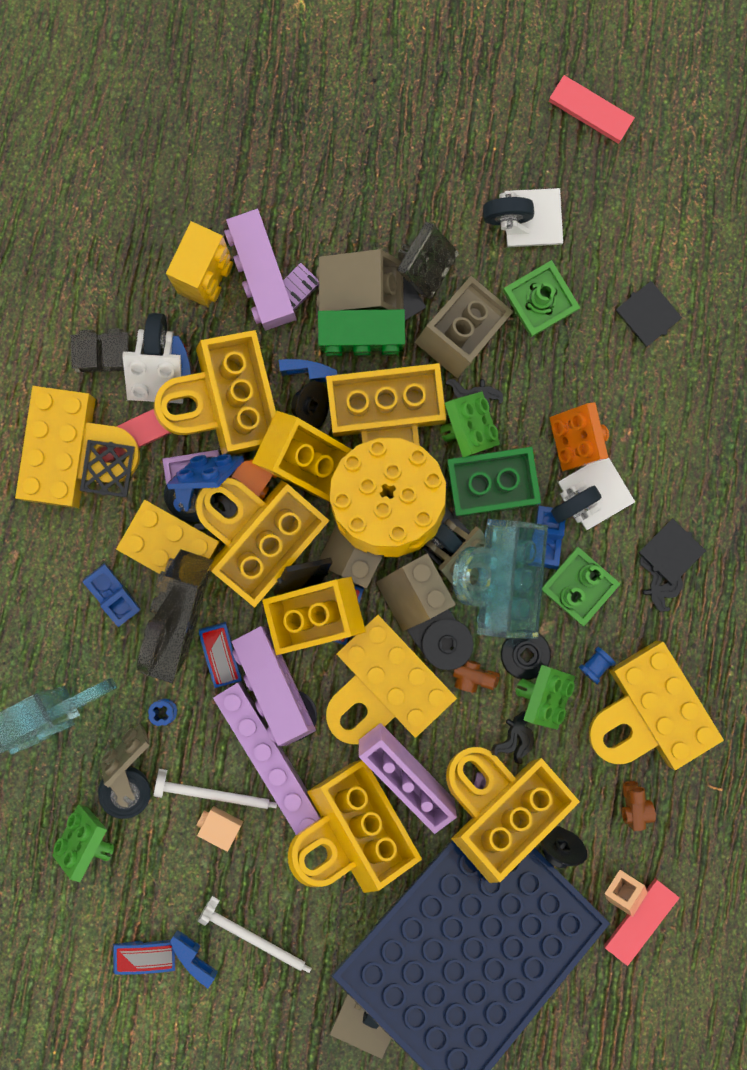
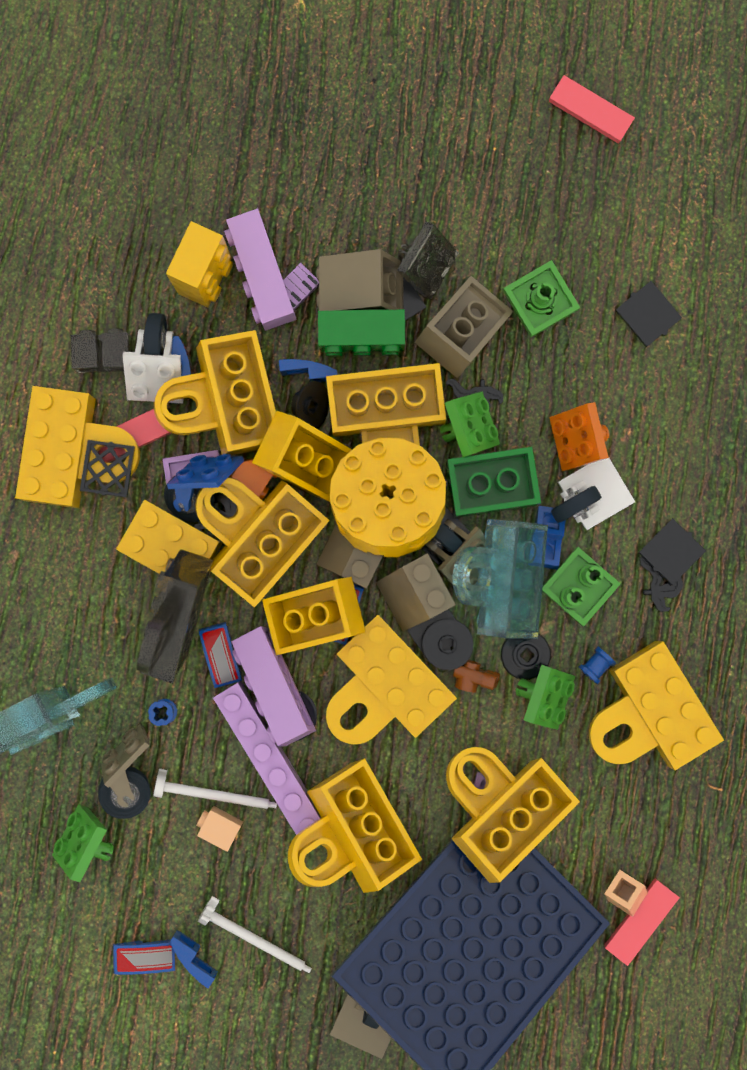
(111, 594): blue slope -> none
(302, 576): black piece -> none
(407, 778): lavender brick -> none
(516, 730): black piece -> none
(527, 216): white plate -> none
(564, 848): black piece -> none
(638, 809): dark orange plate -> none

